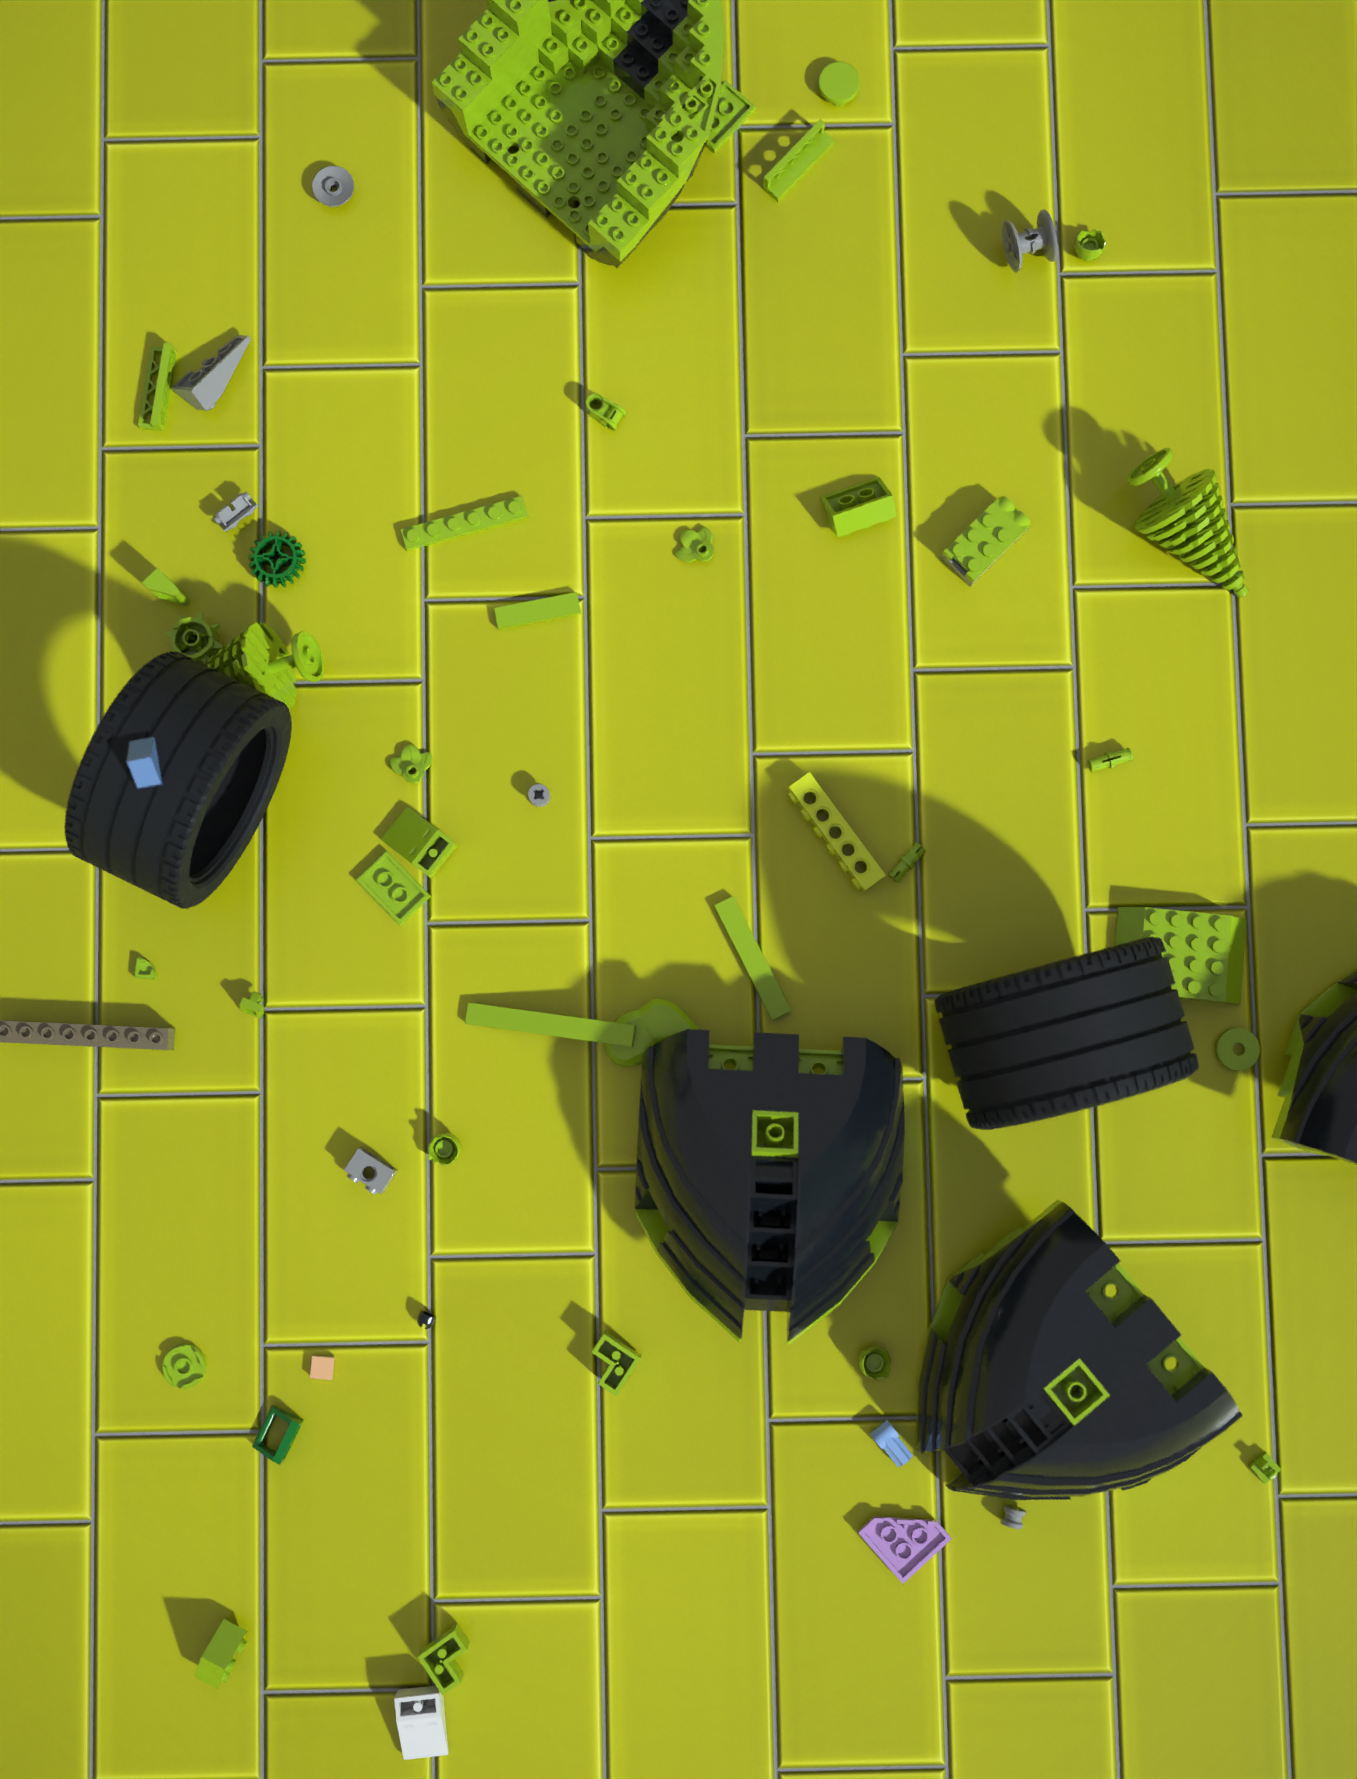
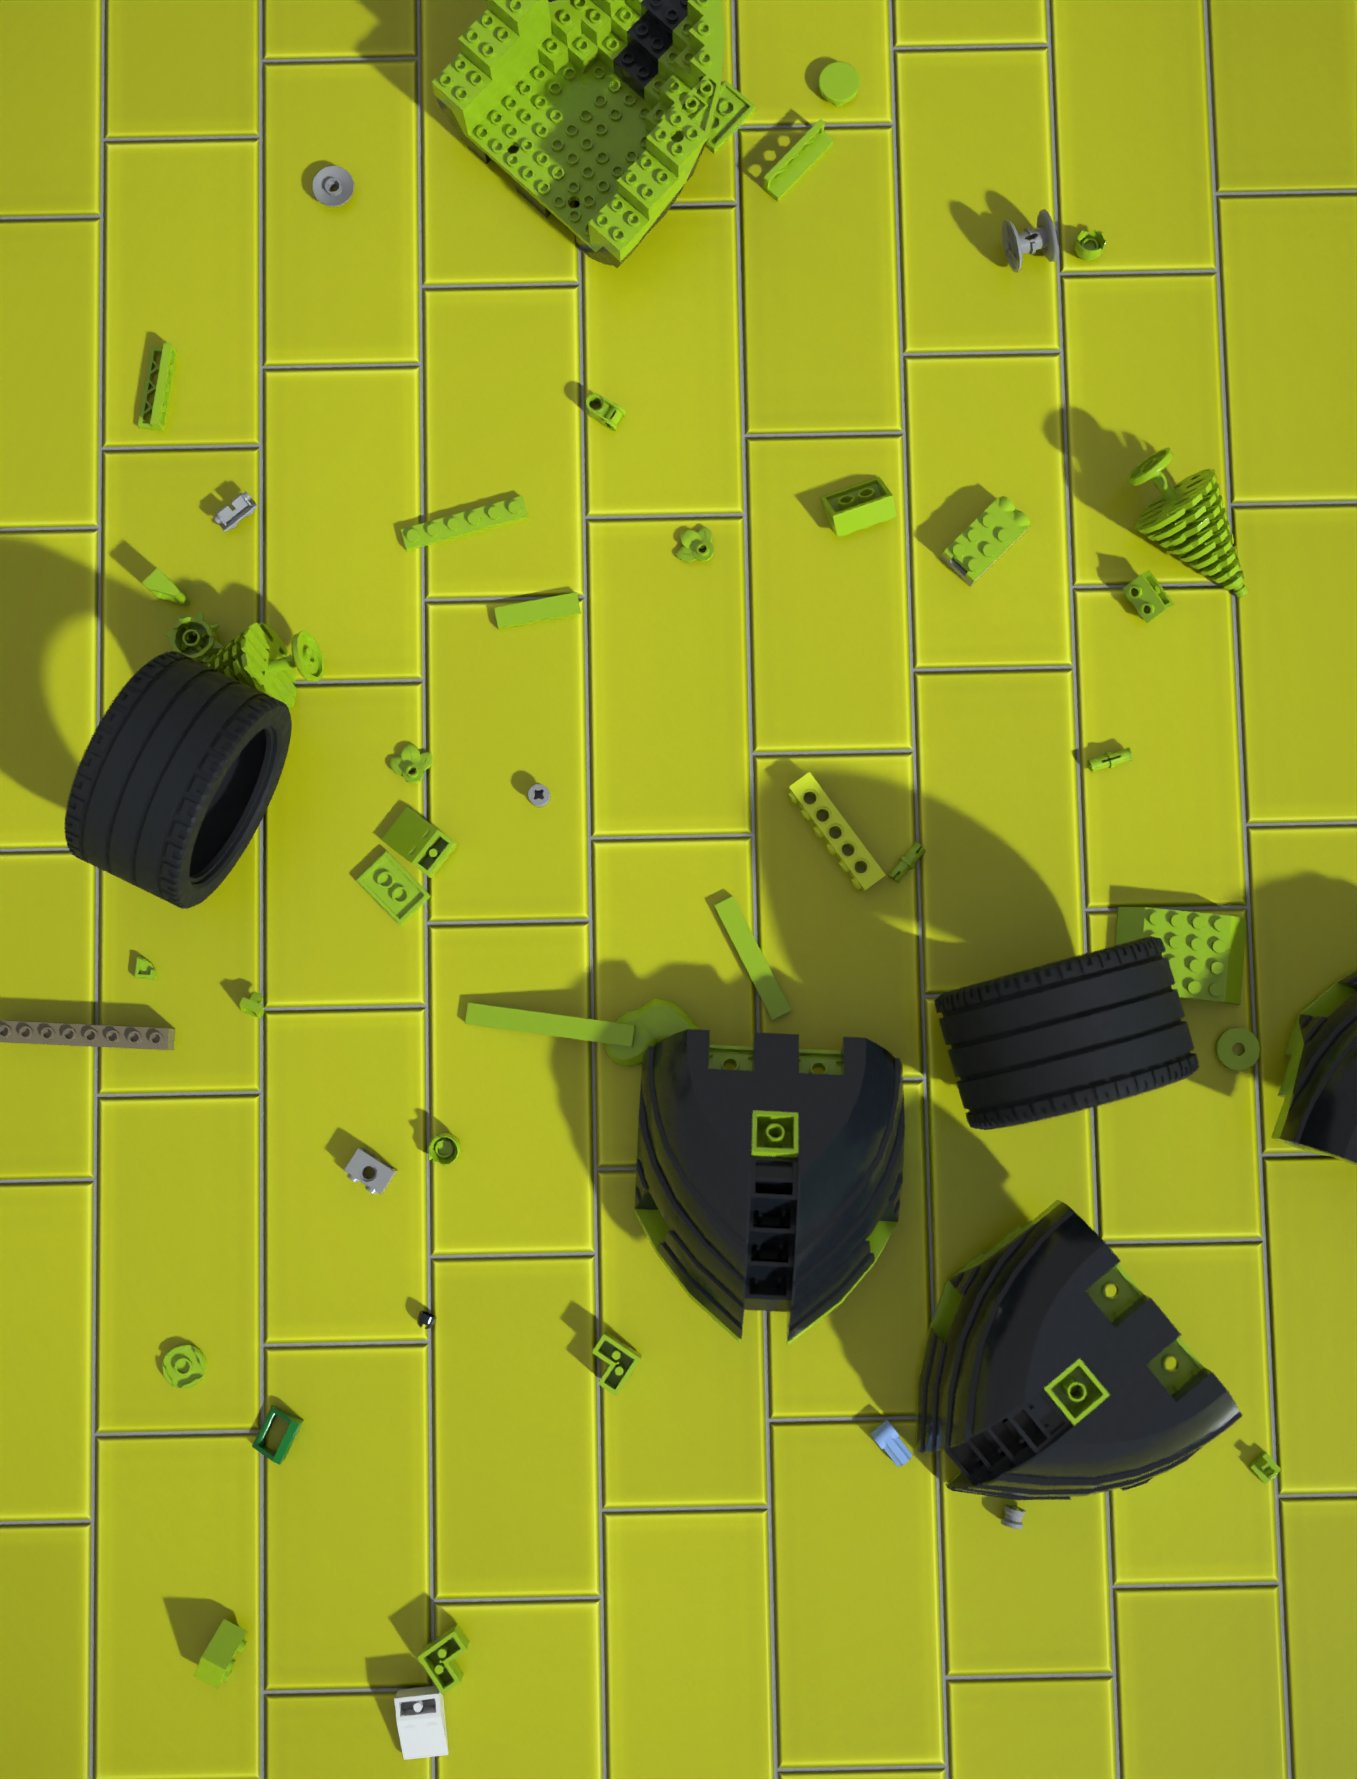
(144, 762): medium blue slope -> none
(209, 382): light grey wedge -> none
(293, 561): green gear -> none
(322, 1367): light nougat tile -> none
(874, 1362): lime hair -> none
(904, 1542): lavender plate -> none
(1147, 596): none -> lime brick

